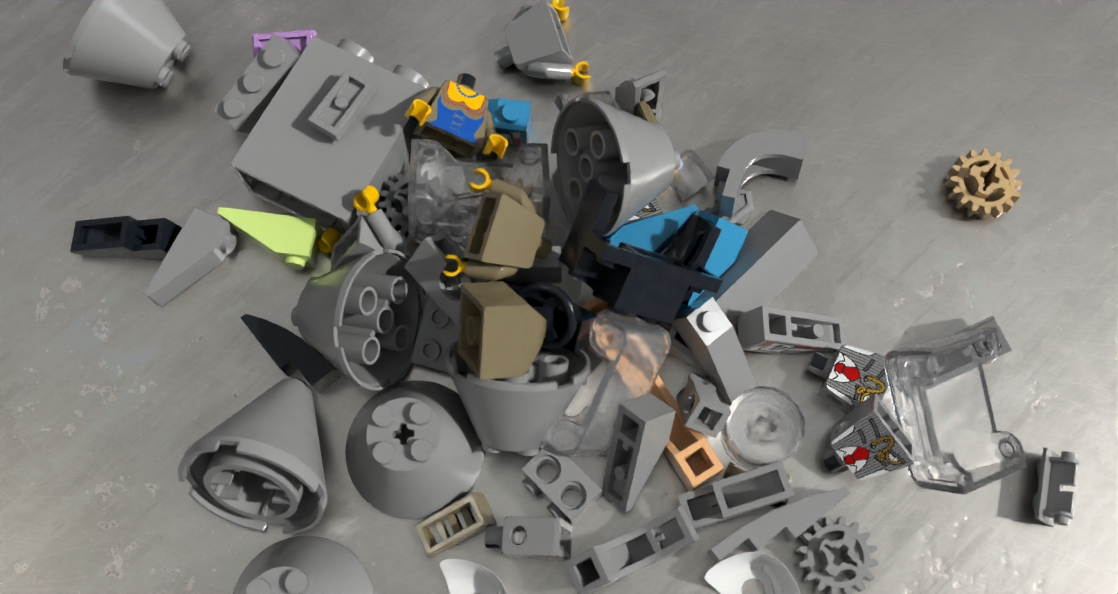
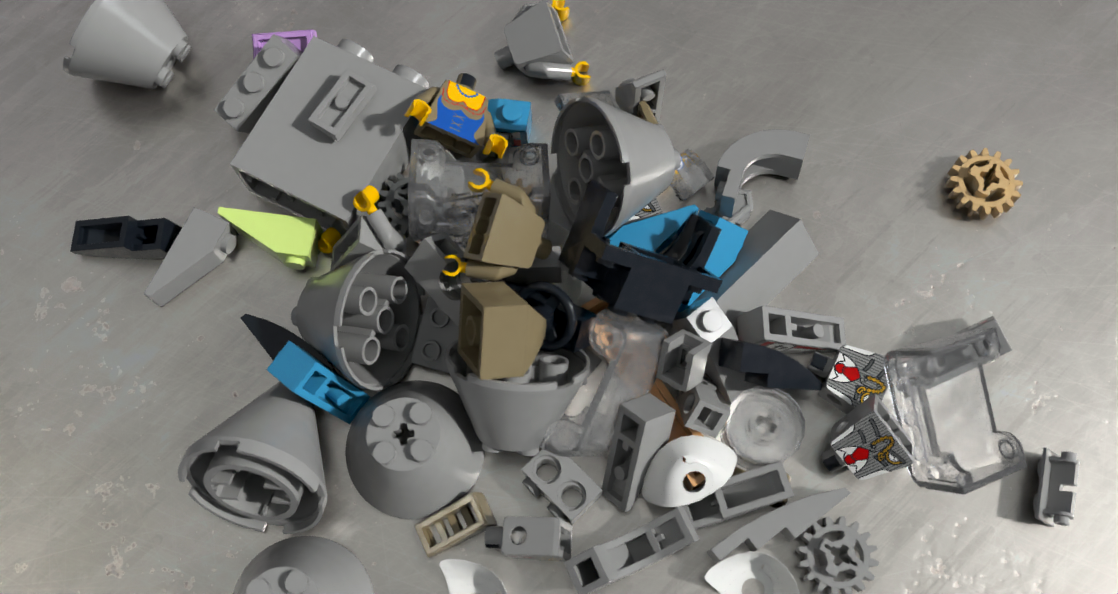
(317, 382): none -> dark azure slope
(667, 470): none -> white piece
(674, 369): none -> light grey window
(766, 366): none -> black slope

